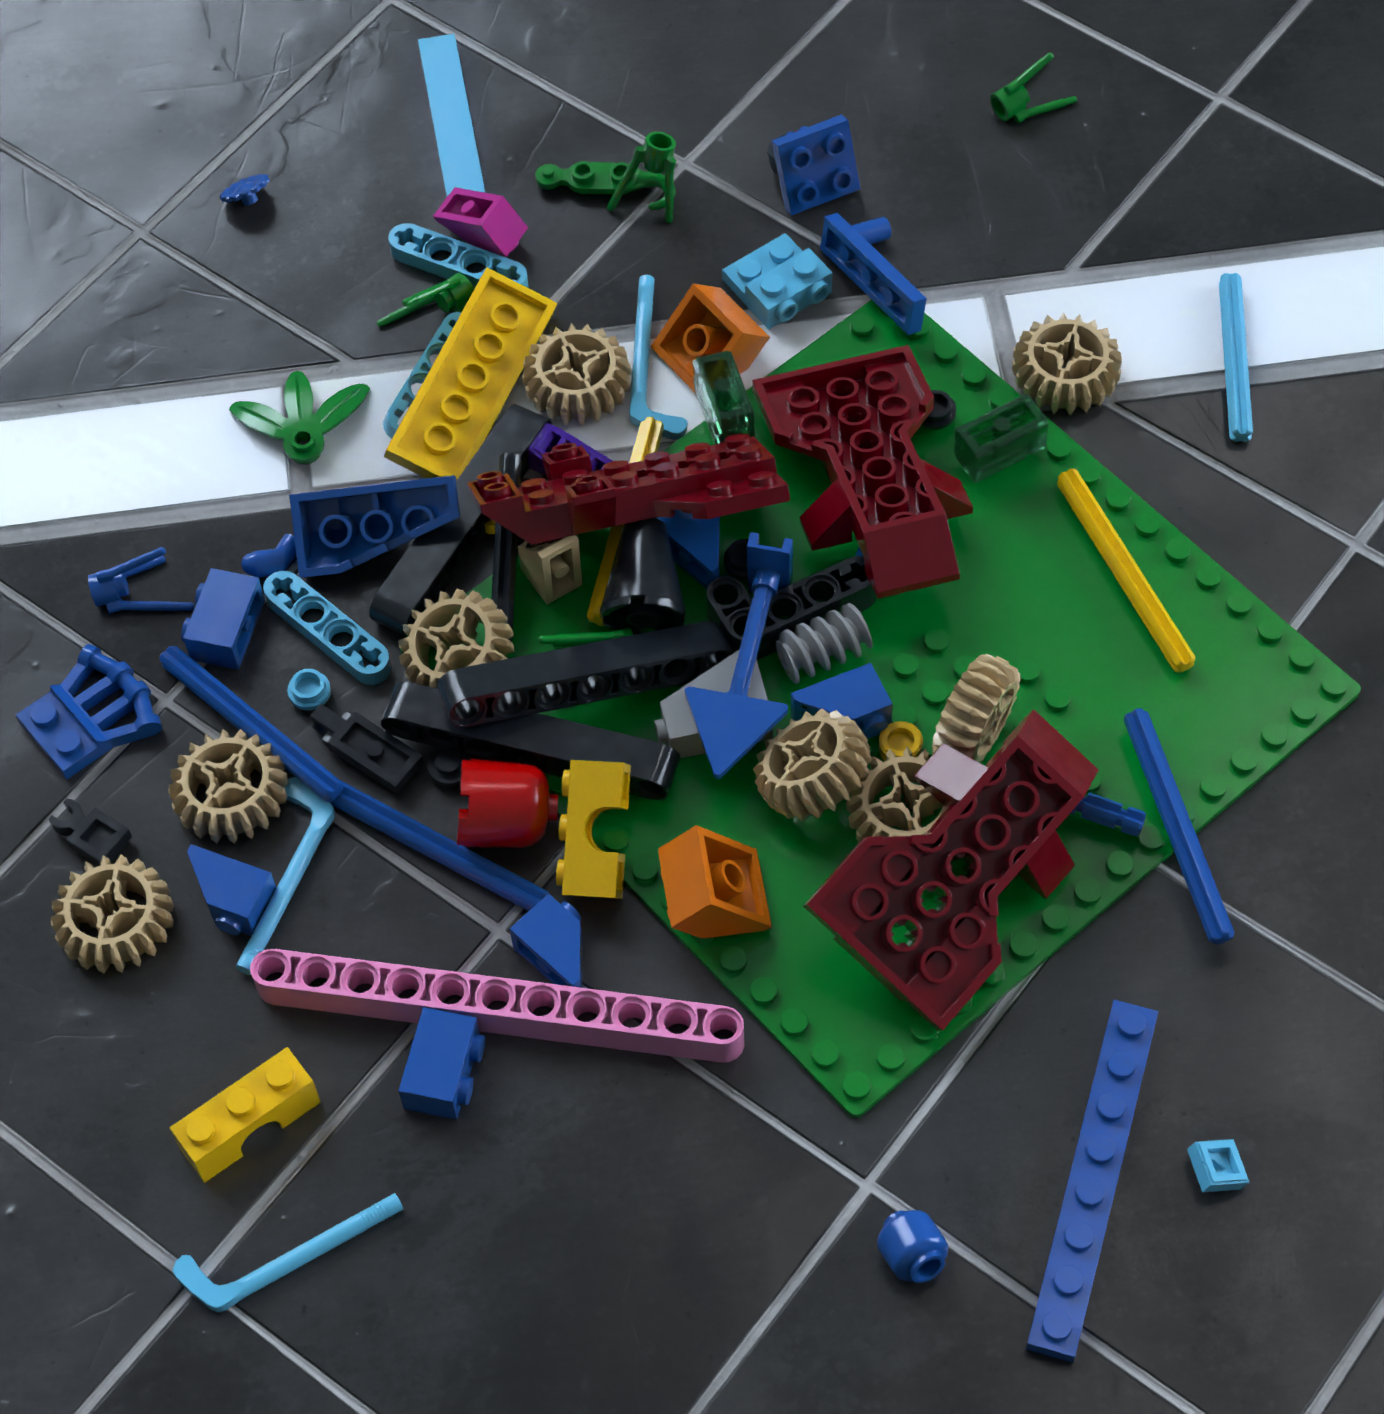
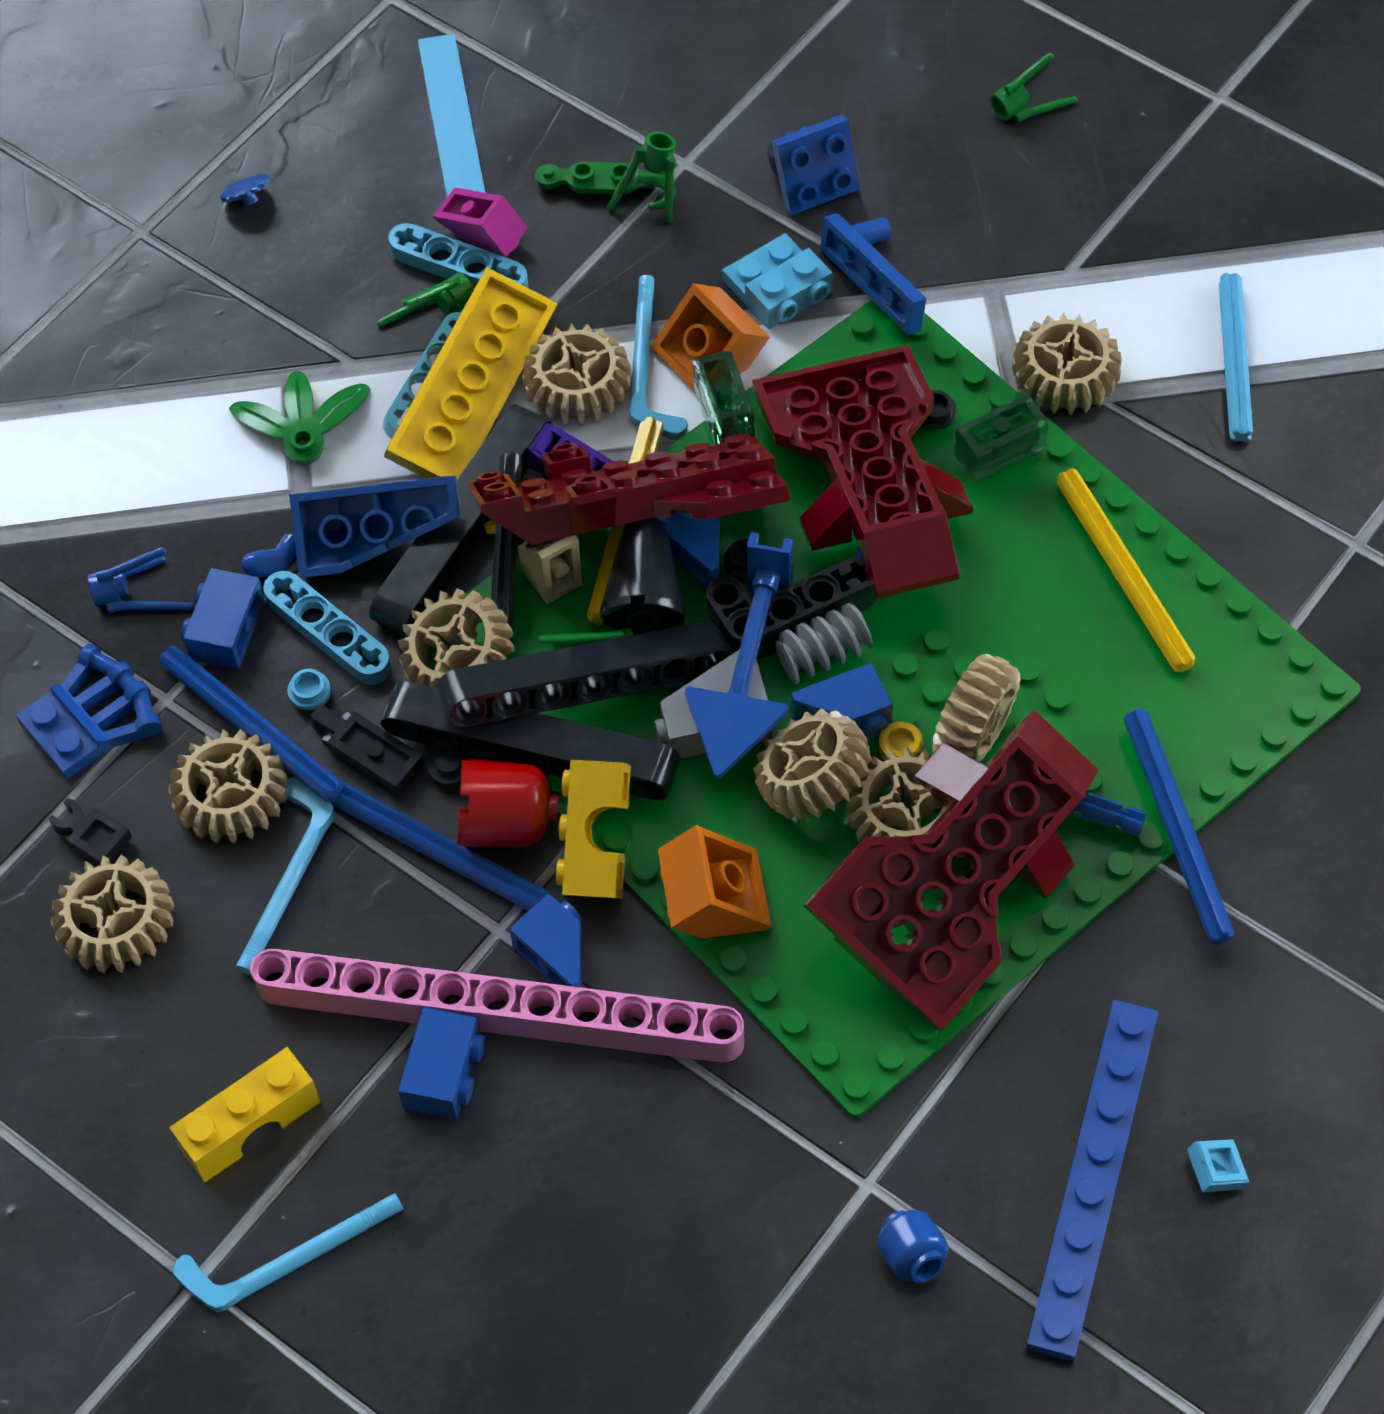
(232, 890): blue slope -> none

